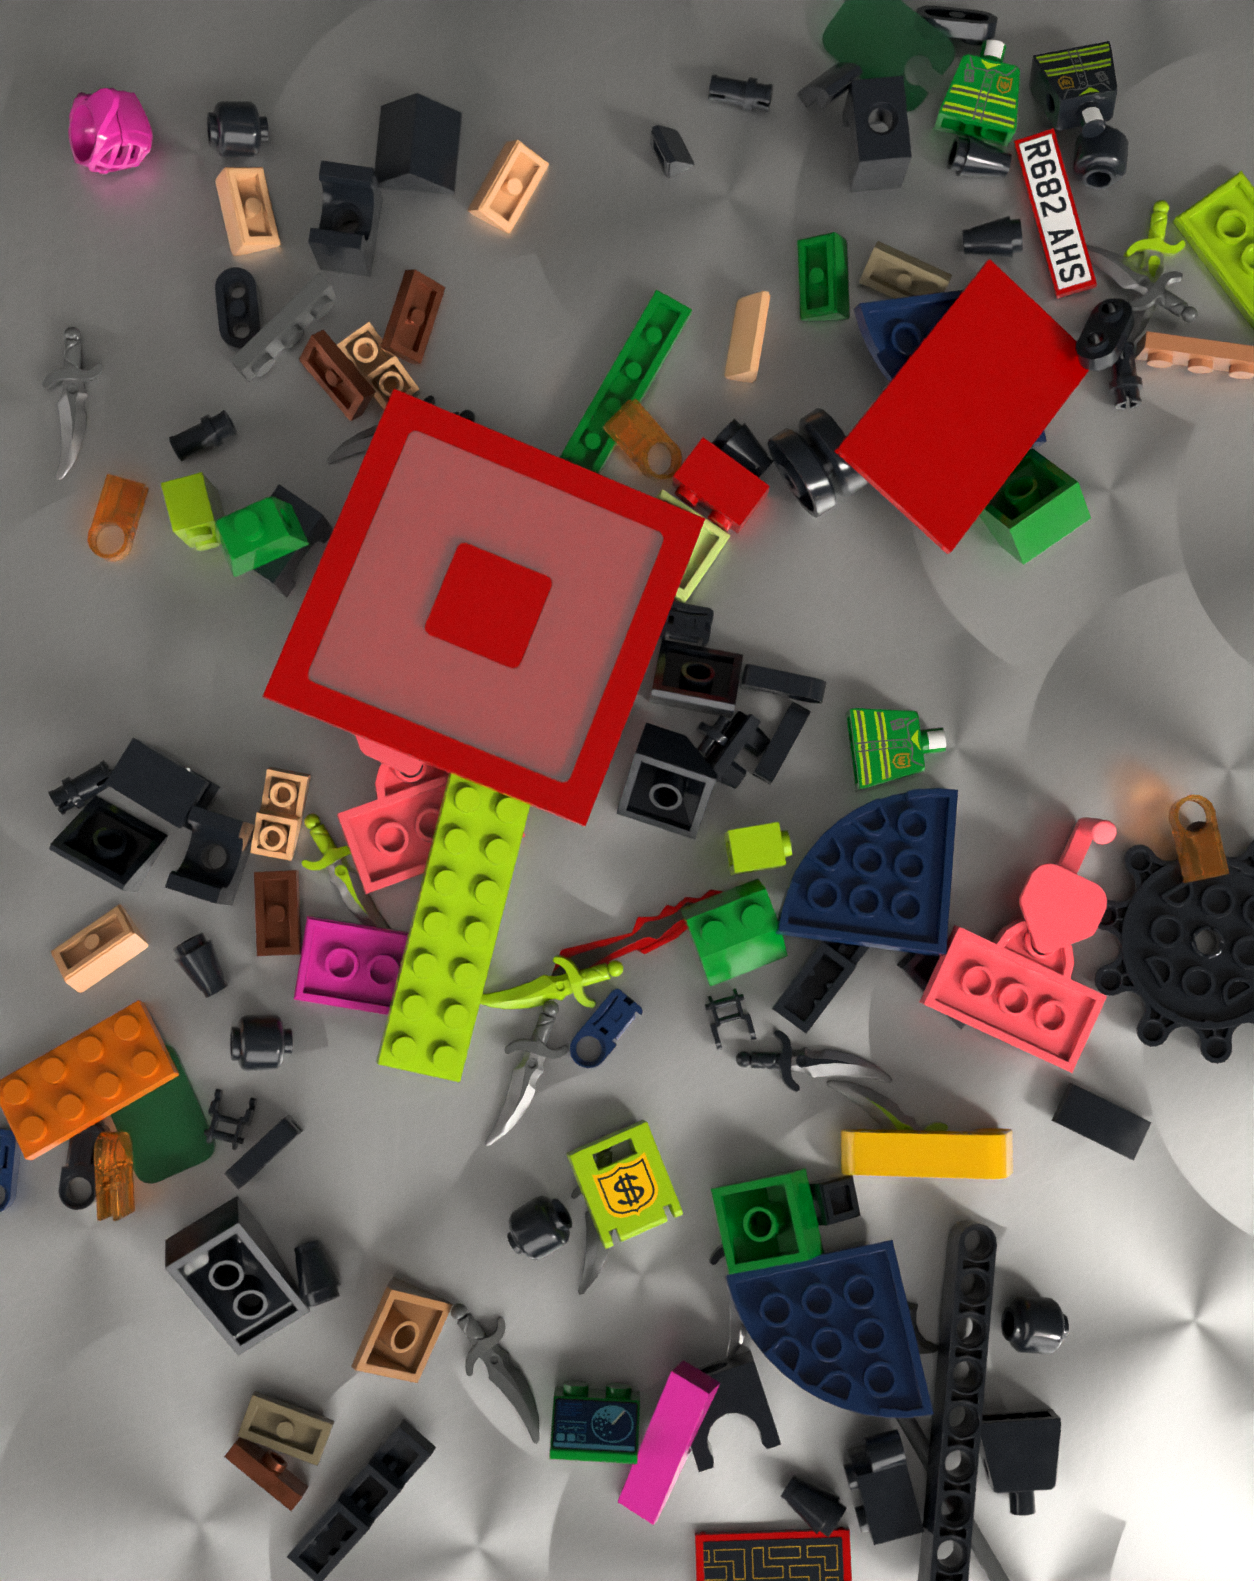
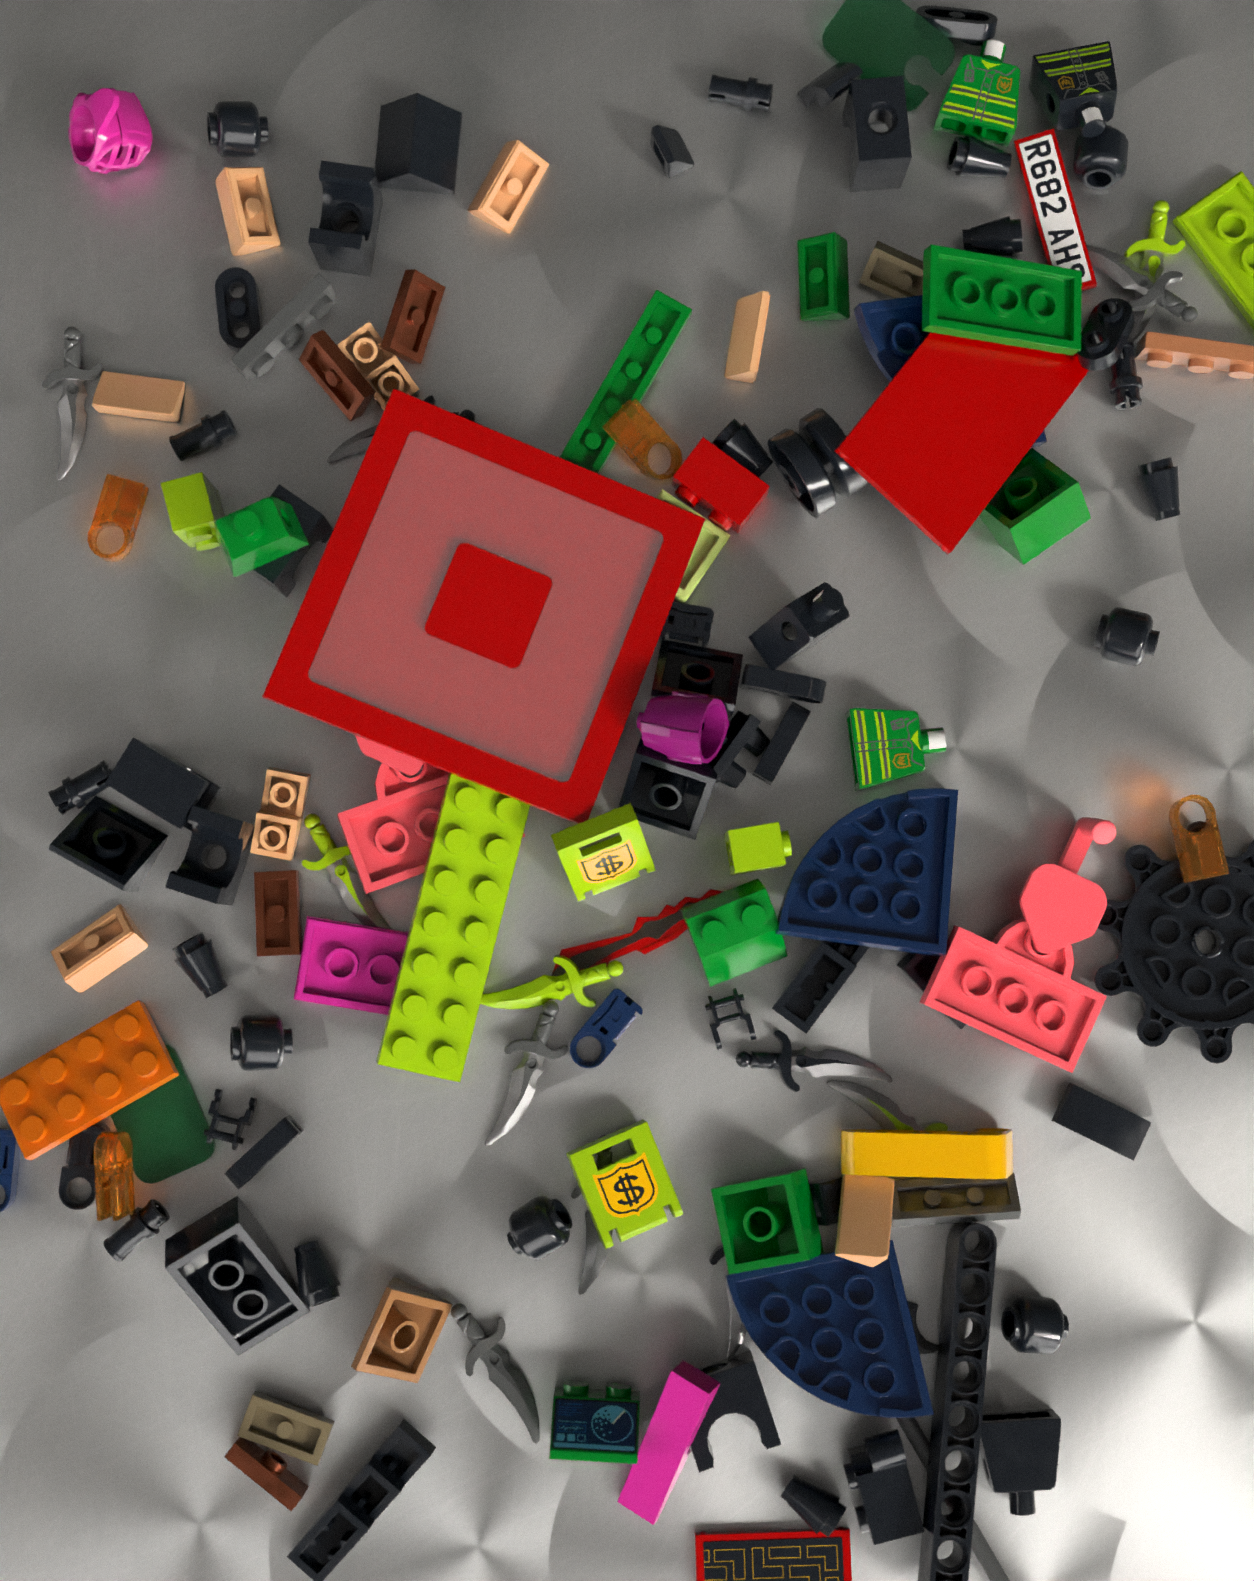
(139, 396): none -> light nougat slope
(142, 1224): none -> black pin
(609, 861): none -> lime container
(675, 724): none -> magenta helmet
(814, 618): none -> black torso
(865, 1219): none -> light nougat slope
(954, 1201): none -> dark grey plate
(1001, 300): none -> green plate
(1126, 636): none -> black head
(1160, 487): none -> black cone

